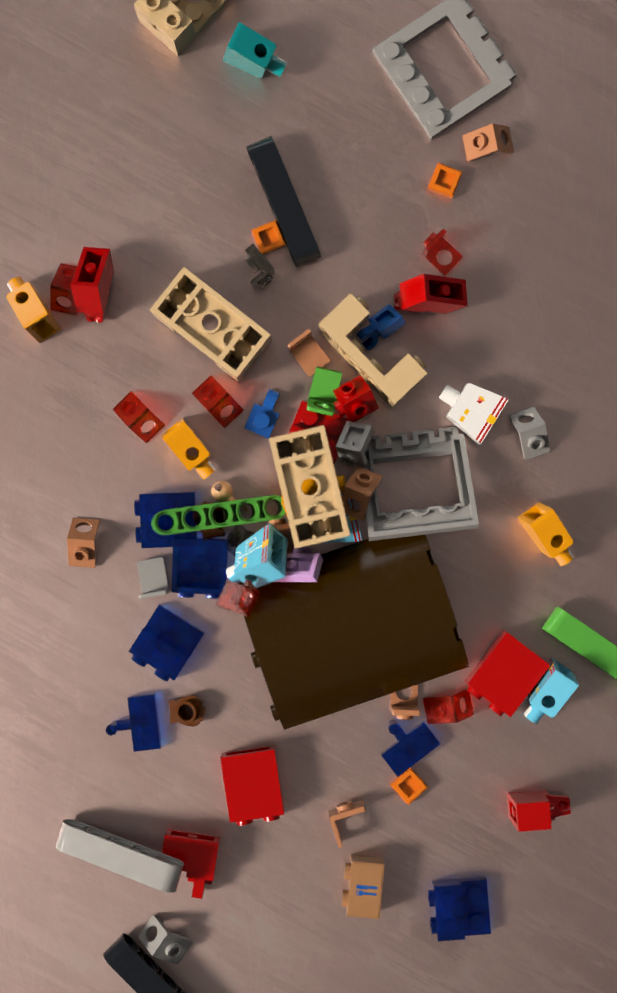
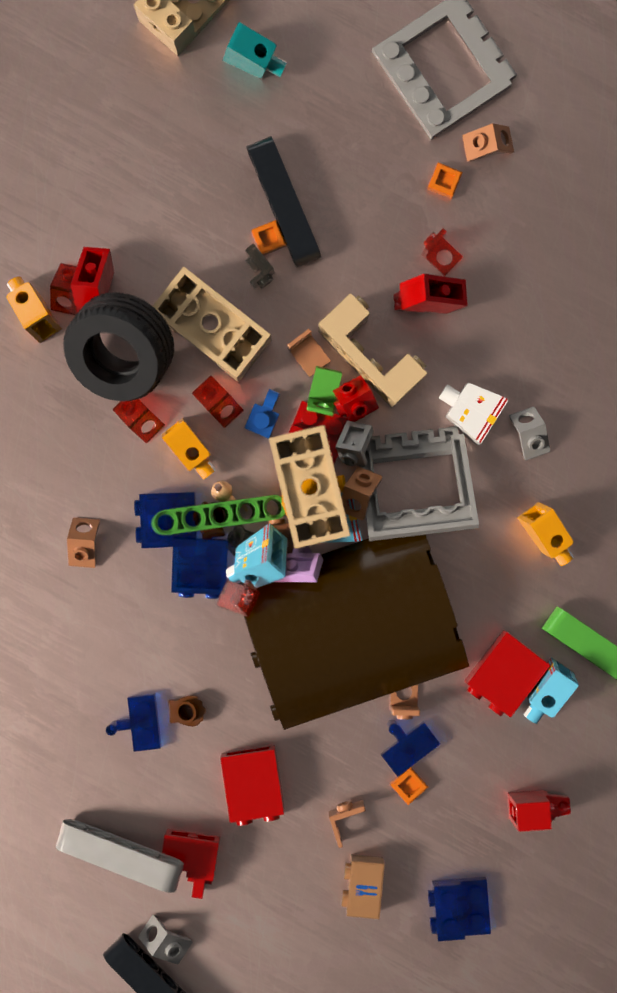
(138, 325): none -> black tyre
(153, 577): light grey bracket -> none
(166, 643): clear blue plate -> none
(381, 324): blue plate -> none
(447, 708): clear red bracket -> none

